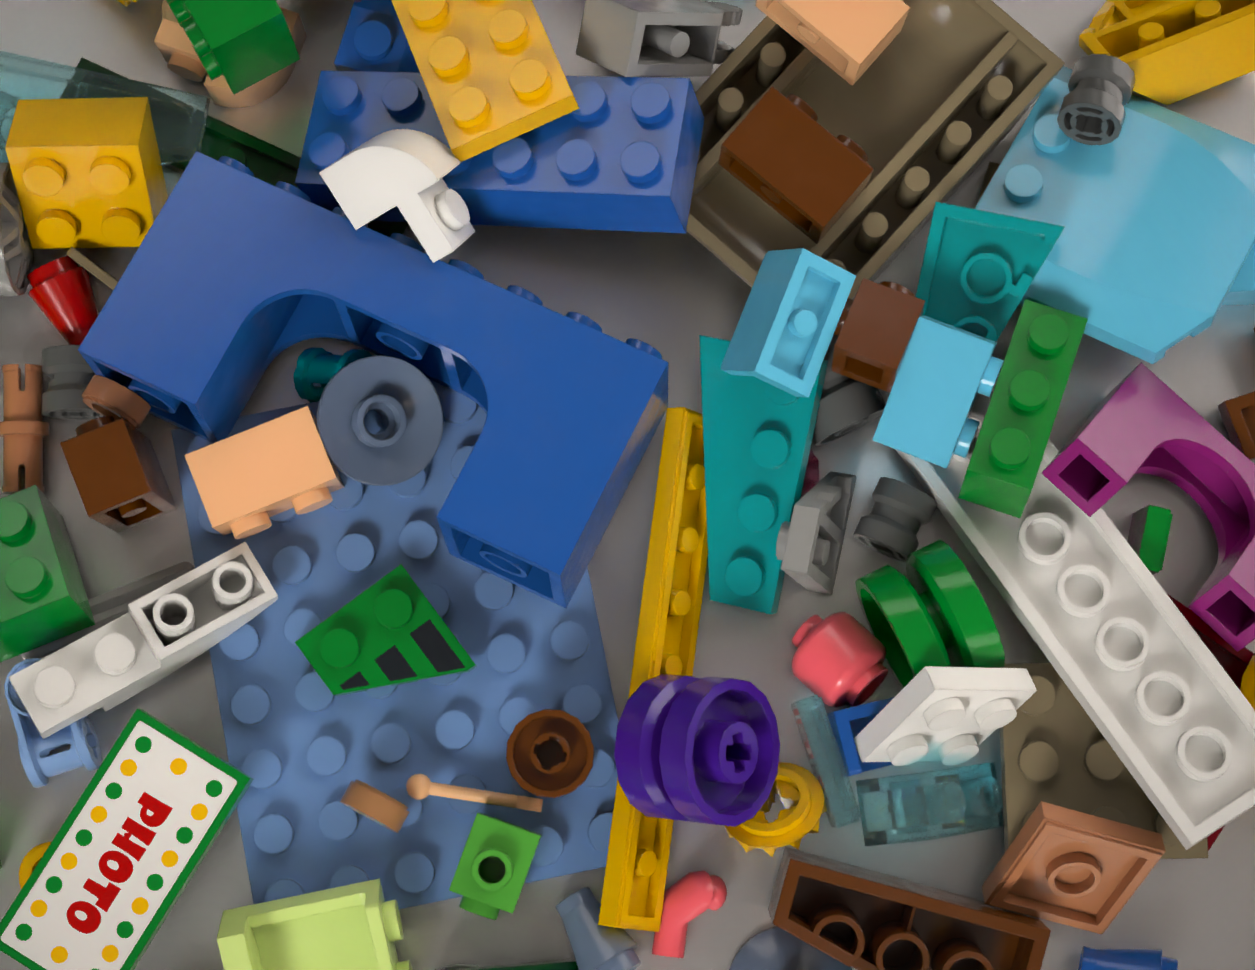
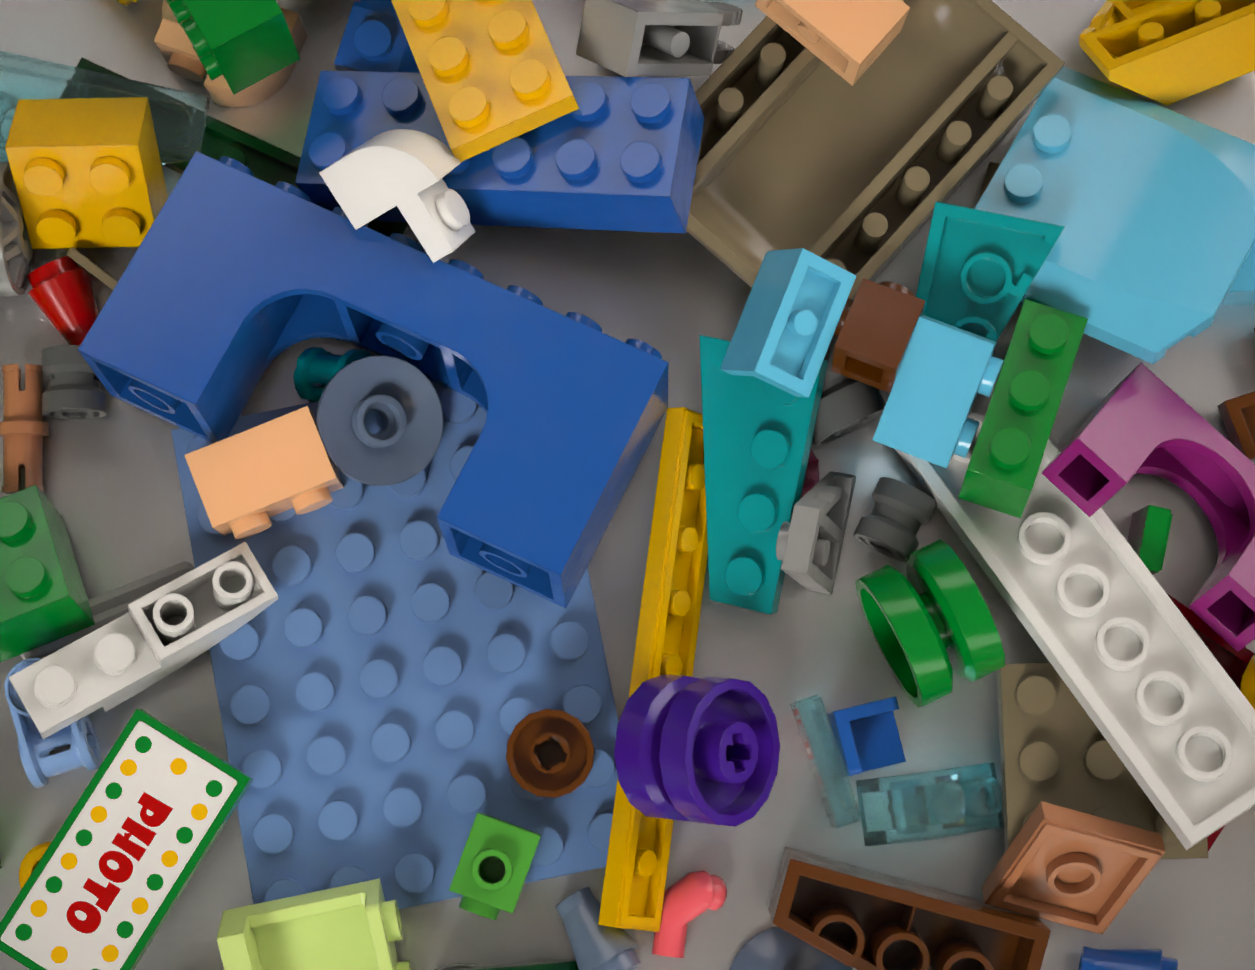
(115, 400): nougat tile -> none
(117, 473): reddish brown brick -> none
(375, 805): medium nougat tile -> none
(384, 640): green wing -> none
(420, 786): light nougat hinge -> none
(796, 163): reddish brown brick -> none
(803, 807): yellow gear -> none
(838, 659): coral head -> none
(944, 715): white plate -> none
(1096, 99): dark grey wheel -> none

